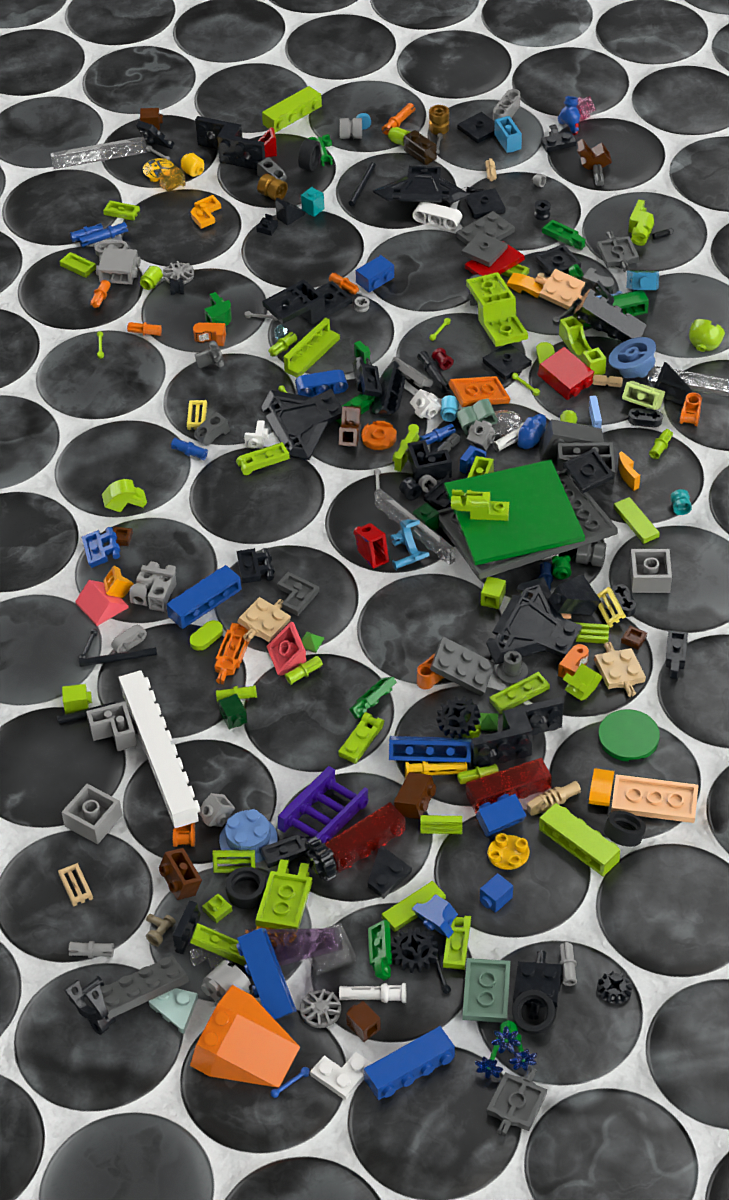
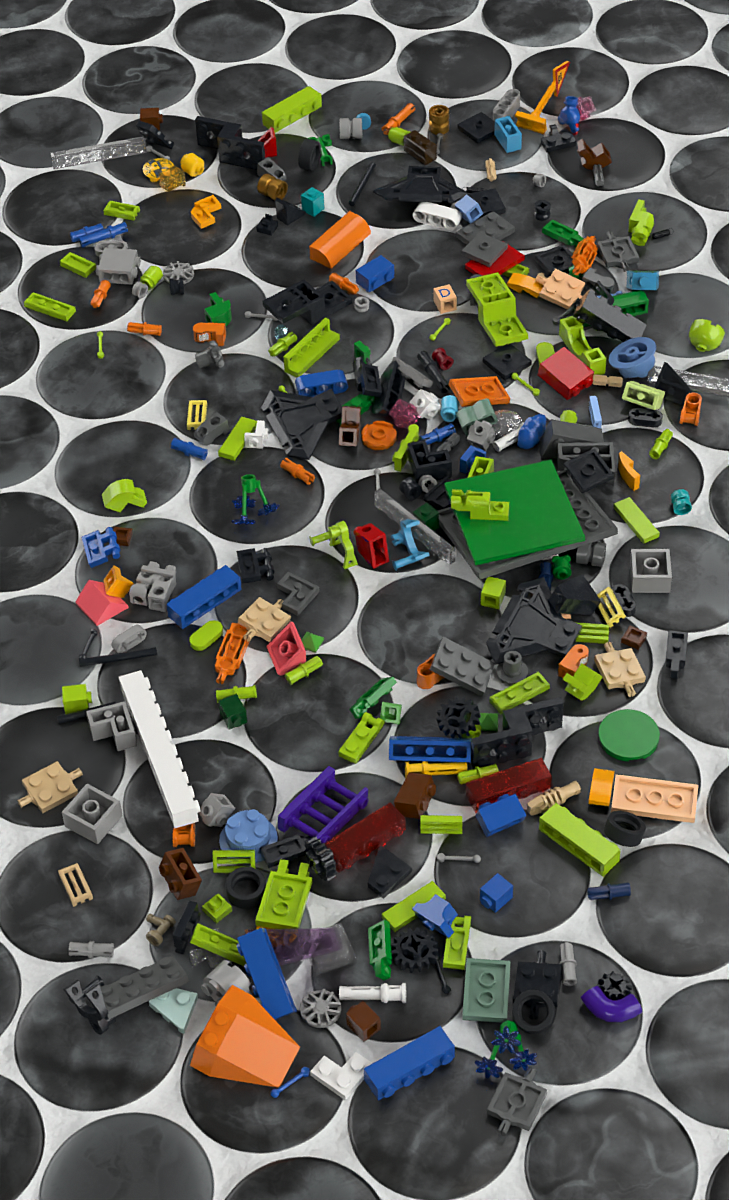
(49, 306): none -> lime tile
(49, 787): none -> tan plate
(139, 289): none -> light grey bush
(235, 441): none -> lime tile
(249, 484): none -> plant
(262, 458): lime plate -> none
(297, 471): none -> orange pin
(339, 240): none -> orange brick
(341, 532): none -> lime piece
(391, 712): none -> bright green slope
(404, 414): none -> clear pink brick
(441, 858): none -> light grey hinge
(445, 299): none -> light nougat brick
(469, 209): none -> medium blue brick
(508, 851): yellow dish -> none
(534, 121): none -> light orange piece
(584, 255): none -> orange piece
(609, 891): none -> dark blue axle
(611, 1010): none -> dark purple cylinder

